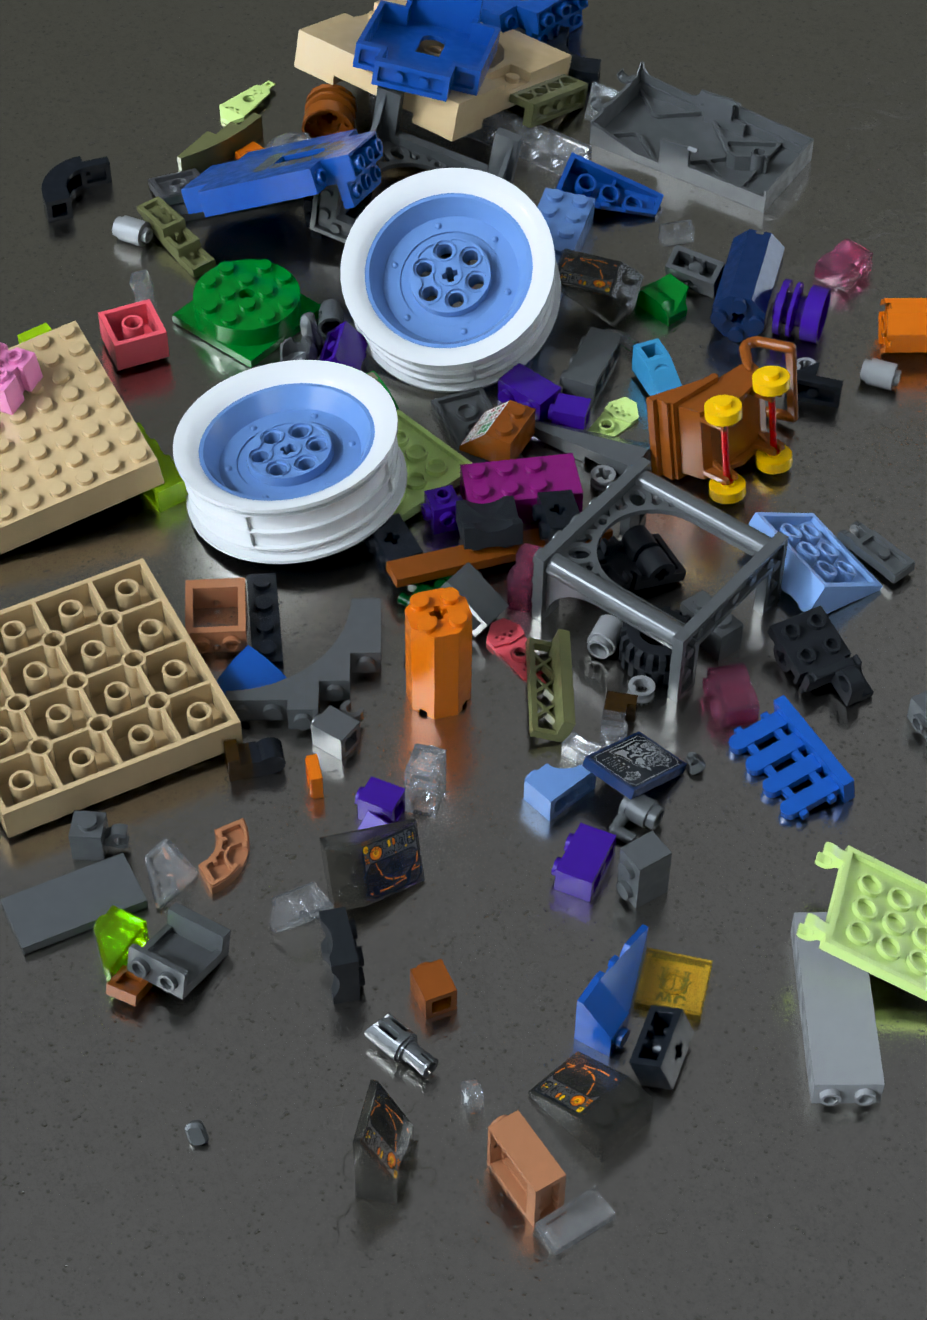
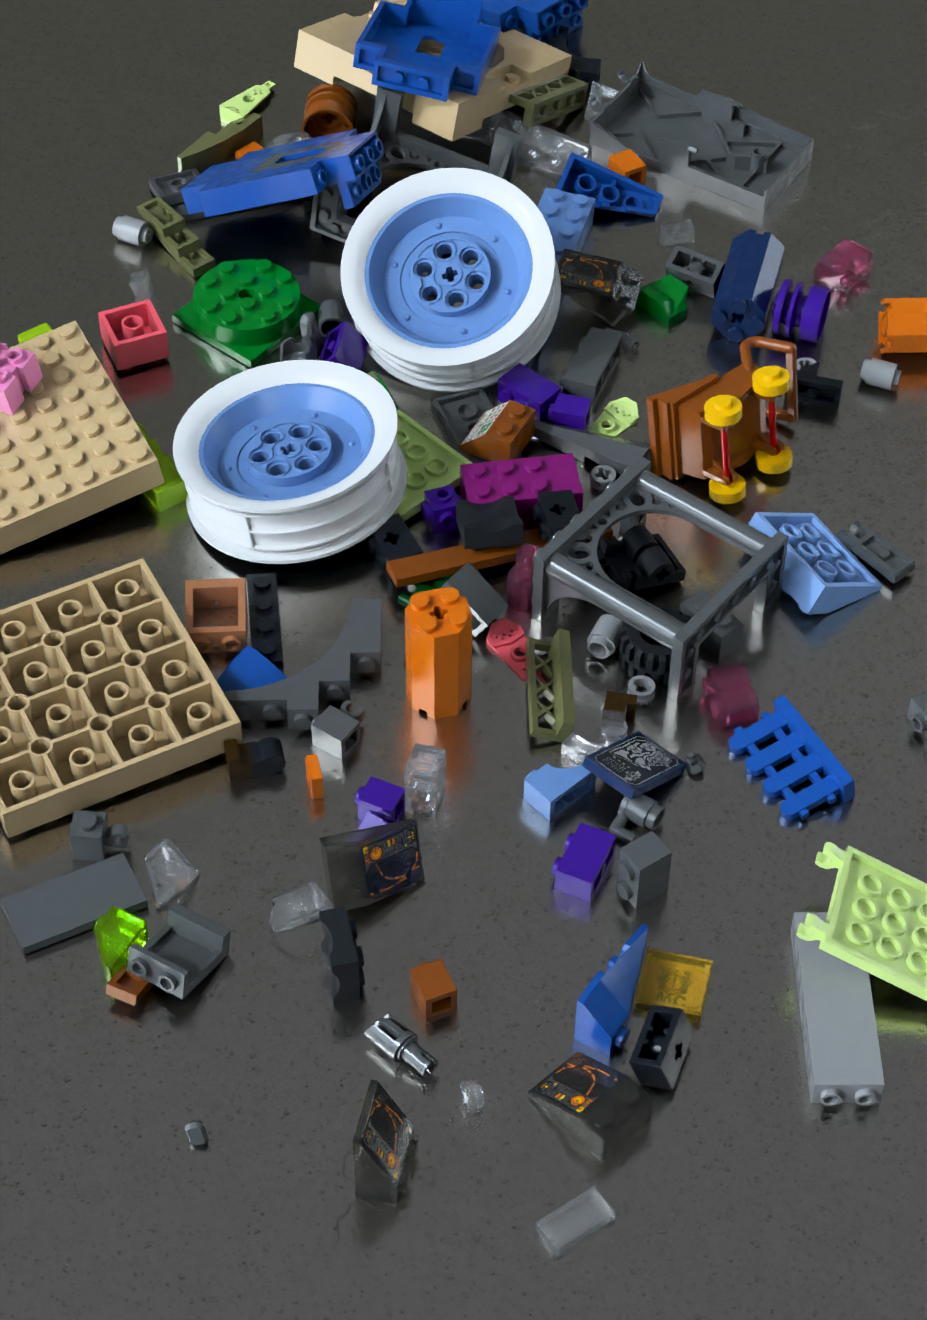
(68, 179): black arch -> none
(228, 857): nougat tile -> none
(525, 1167): nougat window -> none
(628, 165): none -> orange brick
(654, 367): dark azure slope -> none
(818, 655): black plate -> none

